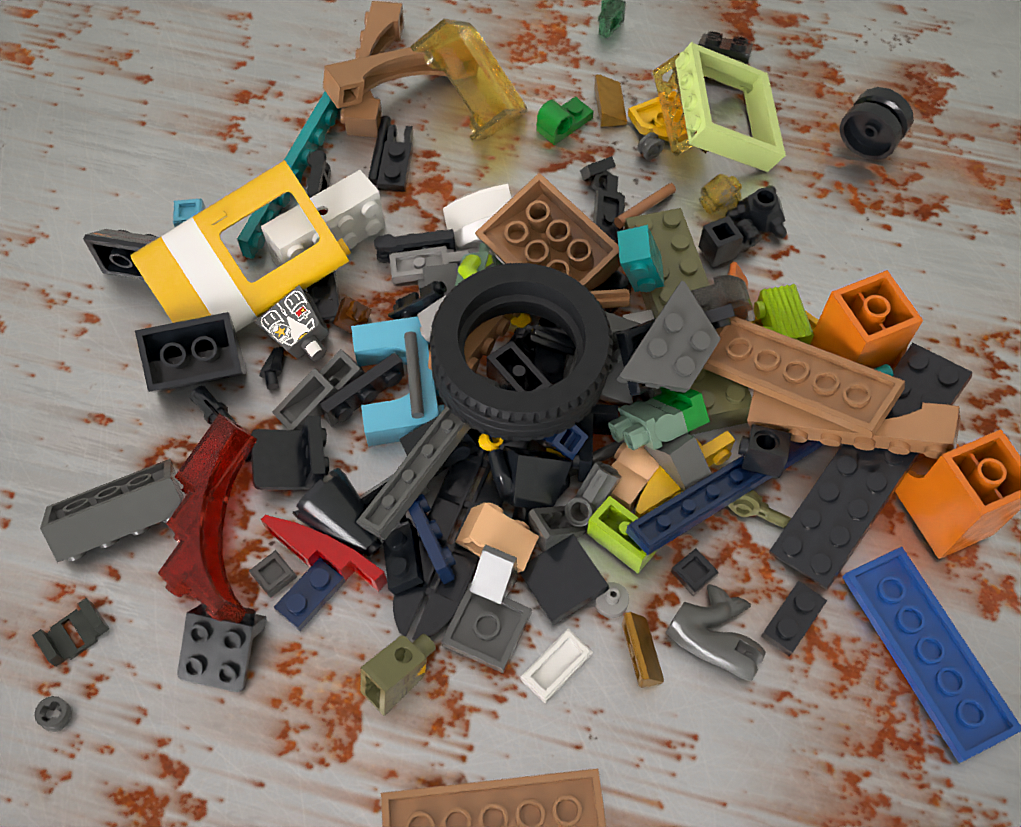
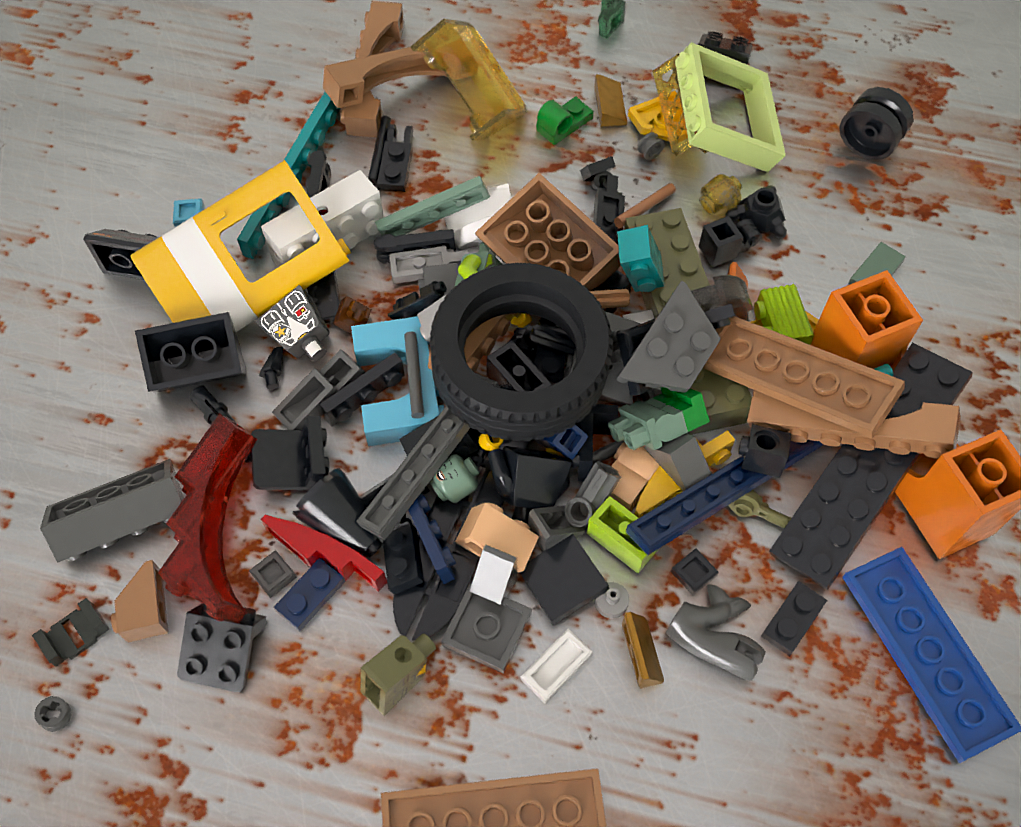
(141, 606): none -> medium nougat slope
(434, 208): none -> sand green tile
(455, 478): none -> sand green head
(880, 260): none -> sand green tile

